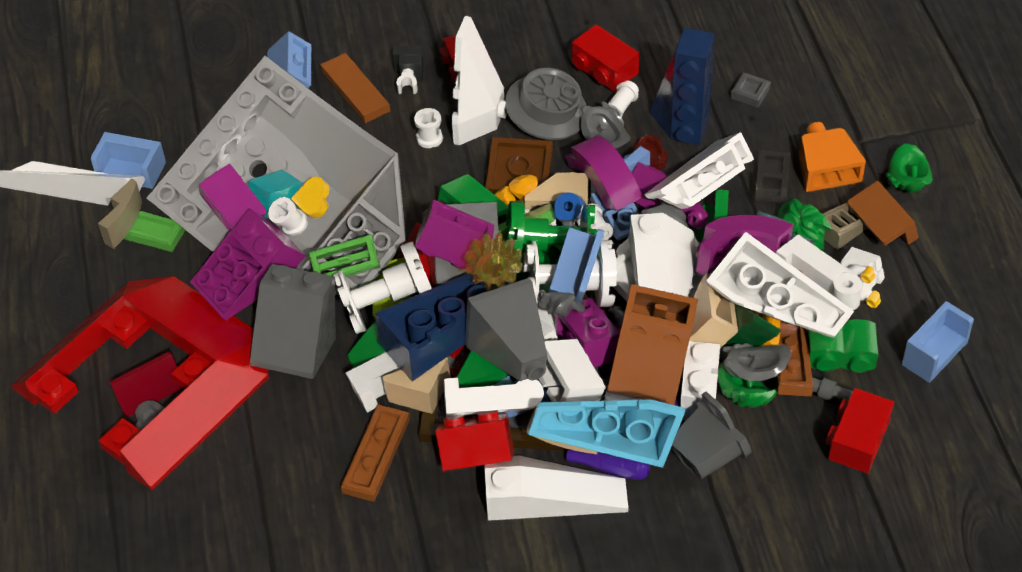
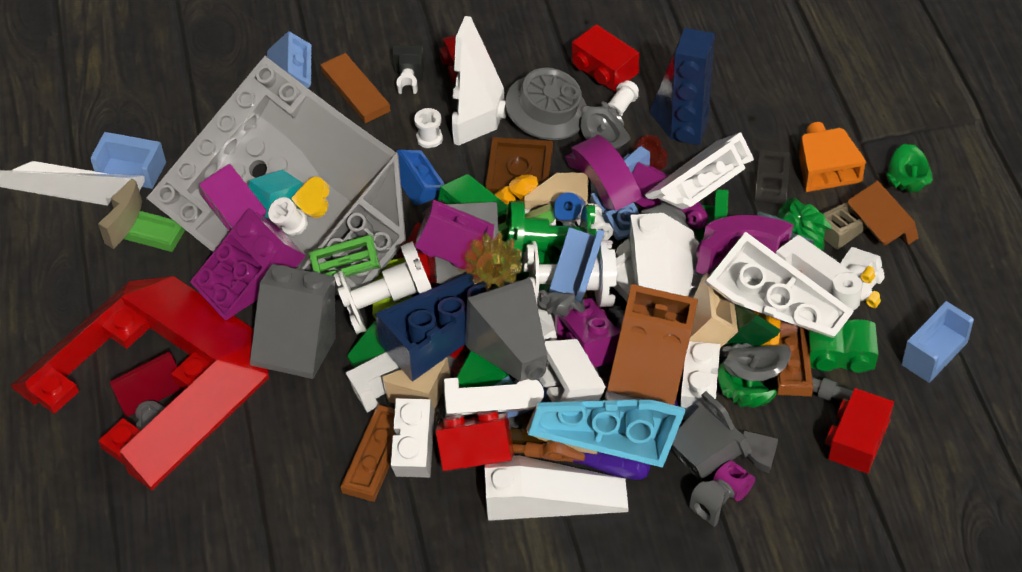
(413, 438): none -> white piece
(418, 176): none -> blue slope
(551, 451): none -> dark orange hand
(728, 482): none -> leg
(750, 90): flat silver tile -> none
(762, 449): none -> flat silver tile

